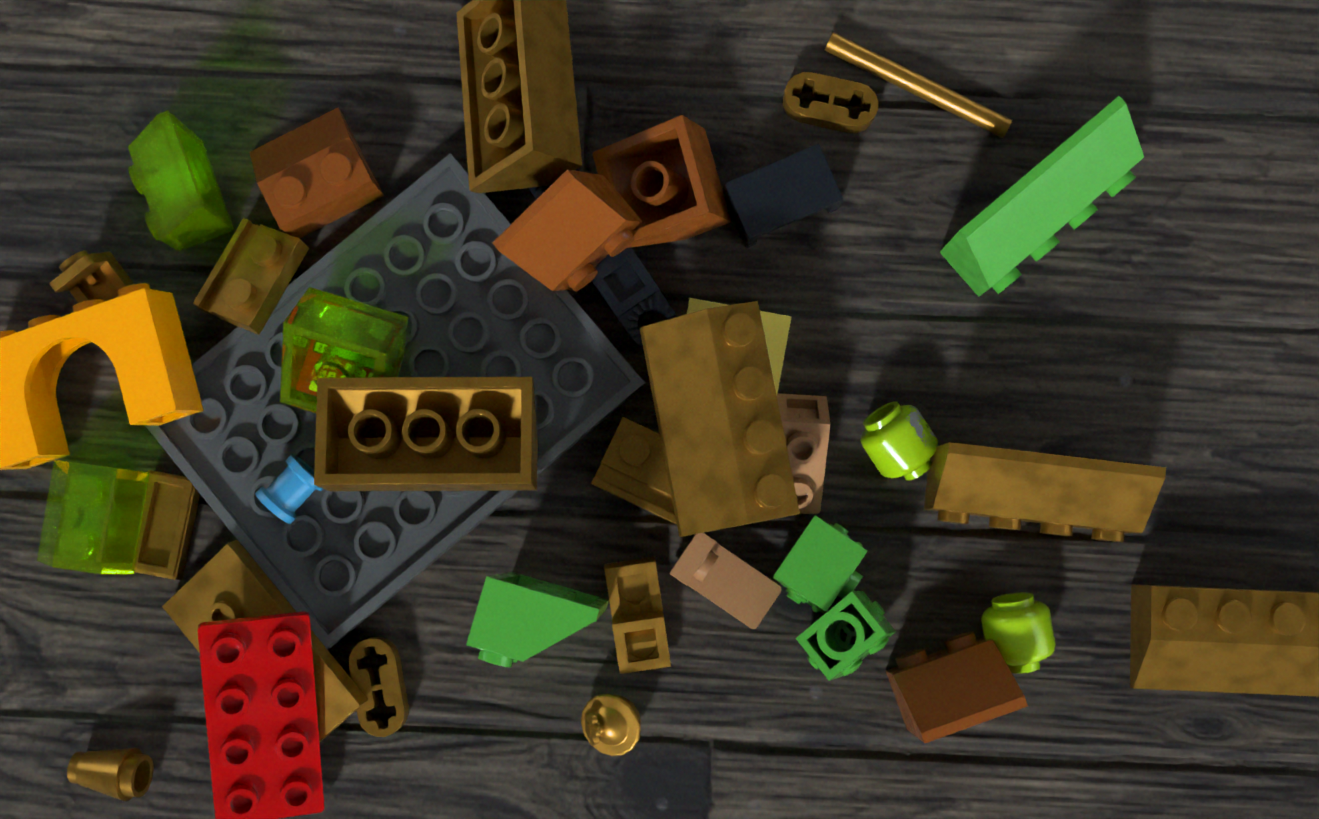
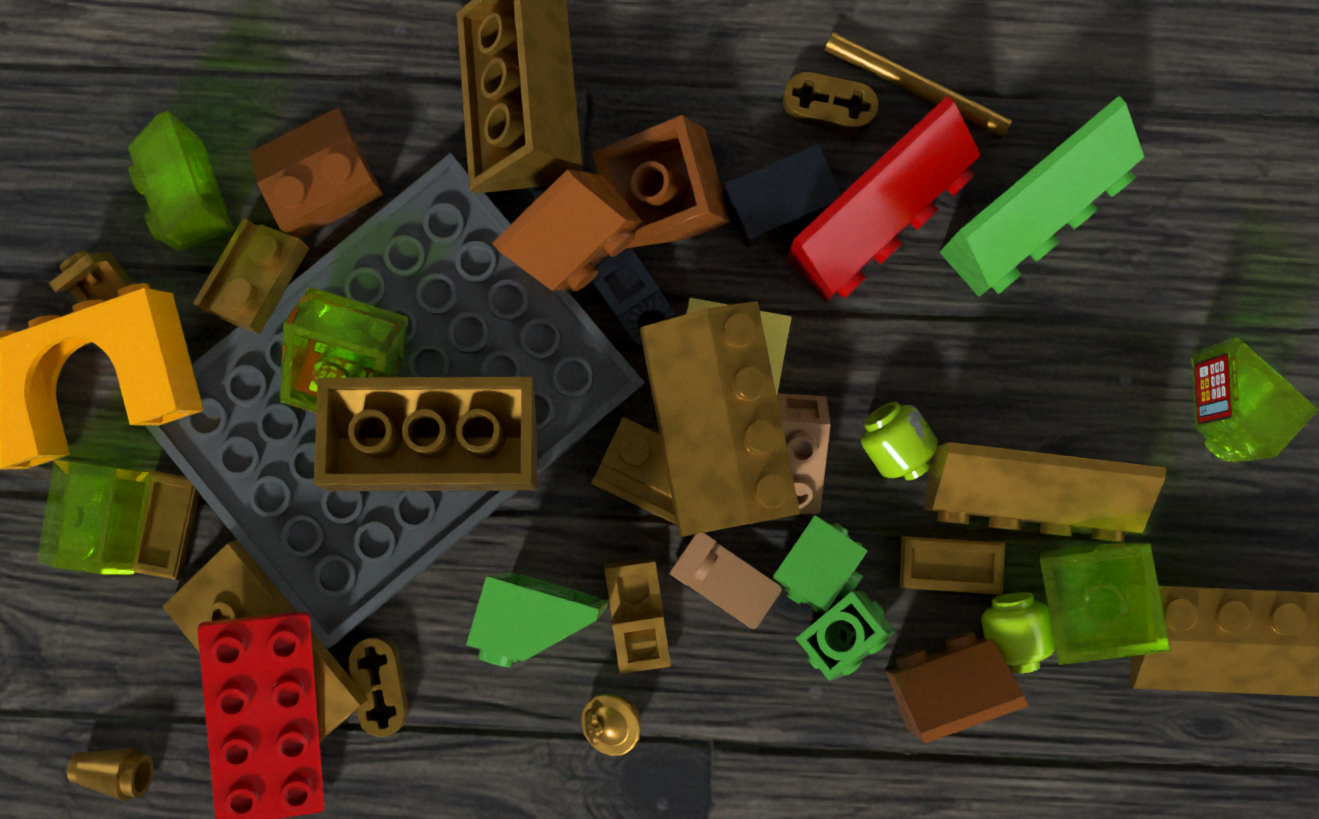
(289, 489): dark azure bush -> none
(885, 202): none -> red slope
(951, 565): none -> pearl gold tile
(1104, 602): none -> clear neon green slope
(1244, 403): none -> clear neon green slope

